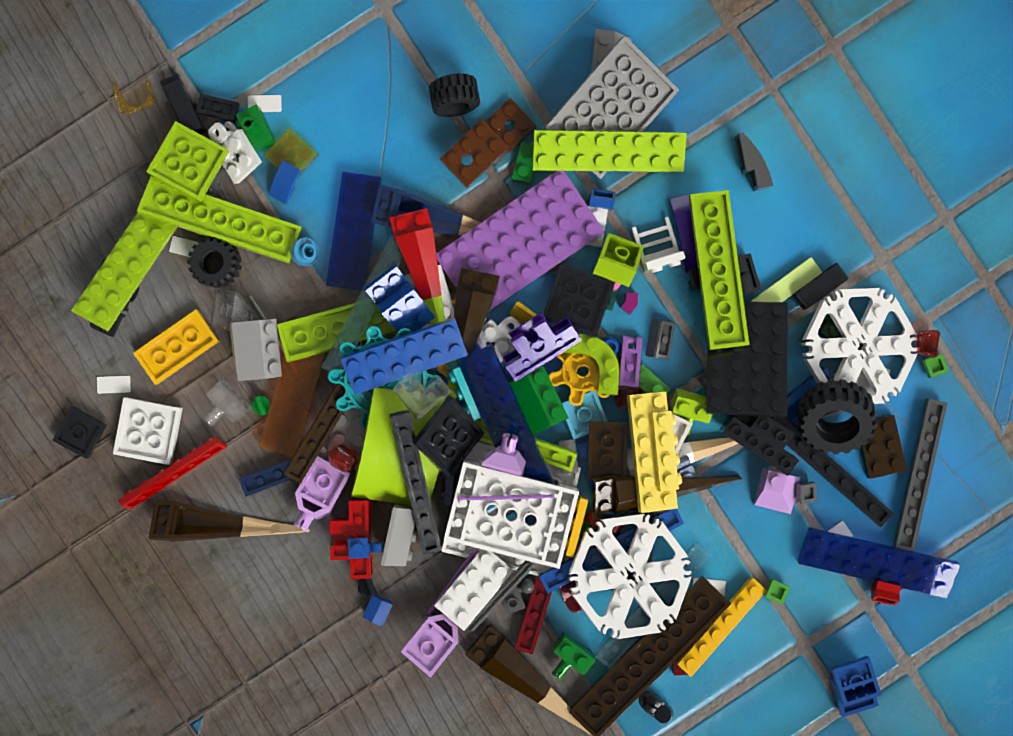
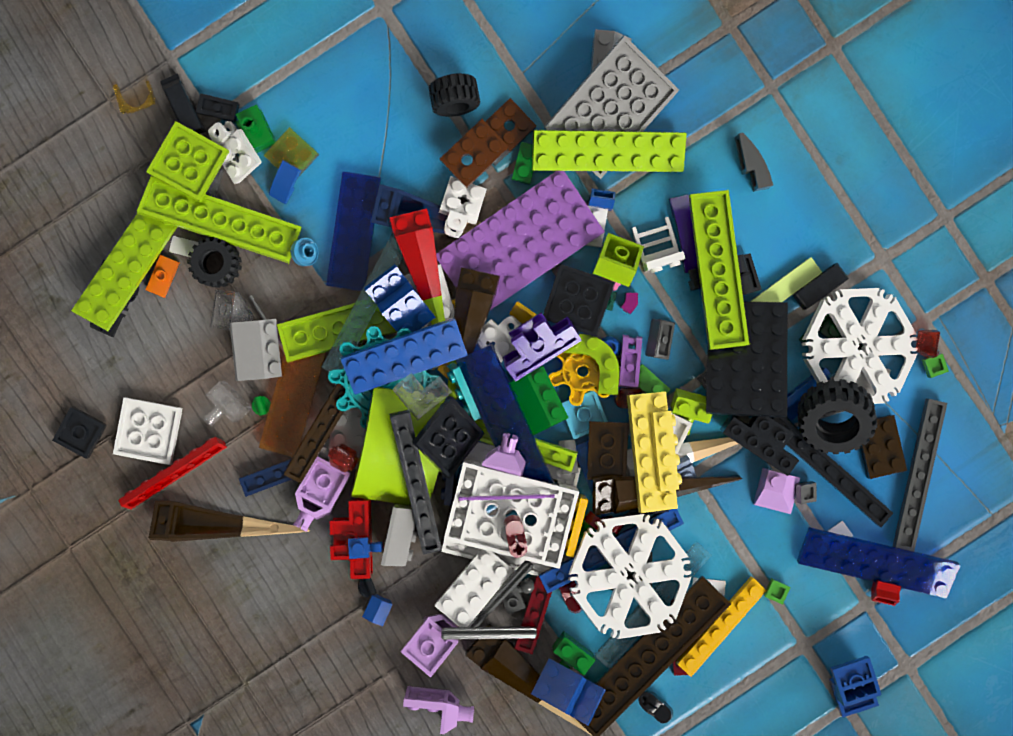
(113, 384): white sticker -> none
(162, 276): none -> orange plate
(176, 347): yellow plate -> none
(267, 103): white sticker -> none
(437, 700): none -> lavender plate
(460, 213): none -> white plate
(466, 562): medium lavender axle -> none
(488, 633): none -> dark grey axle
(516, 545): none -> piece
(568, 691): none -> blue bracket

